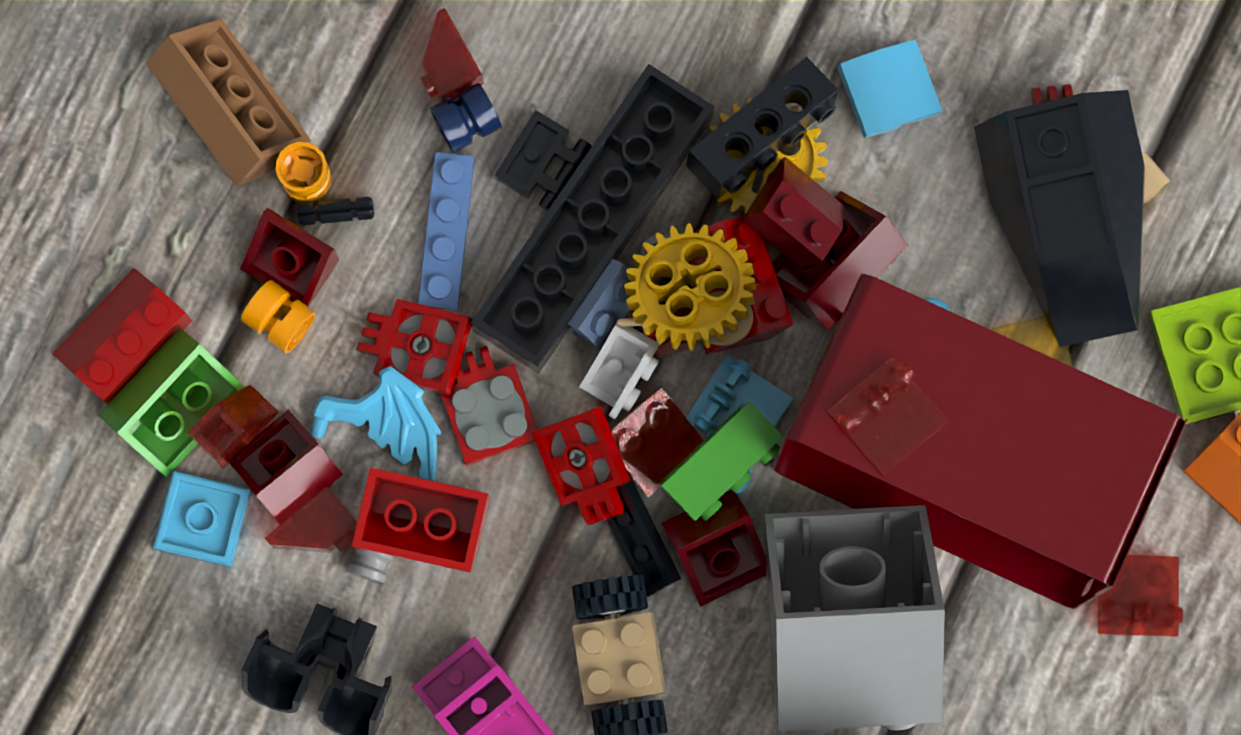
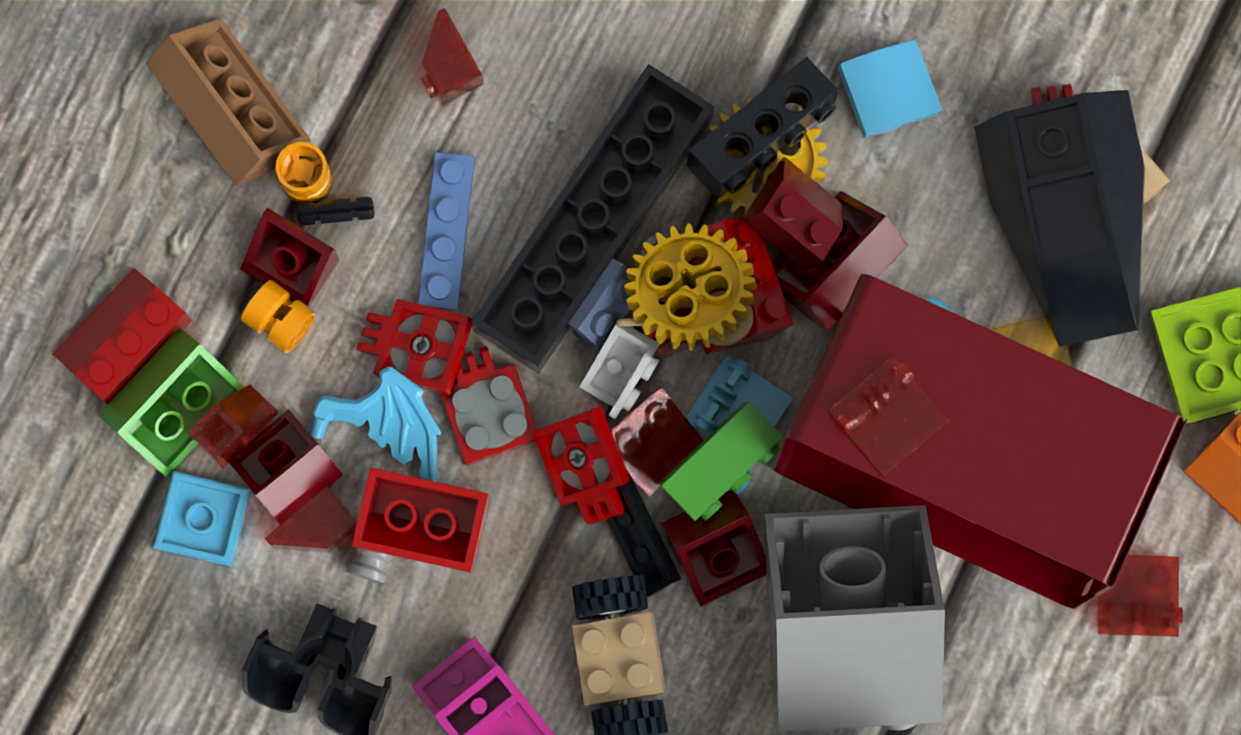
(466, 117): dark blue wheel -> none
(532, 155): black plate -> none

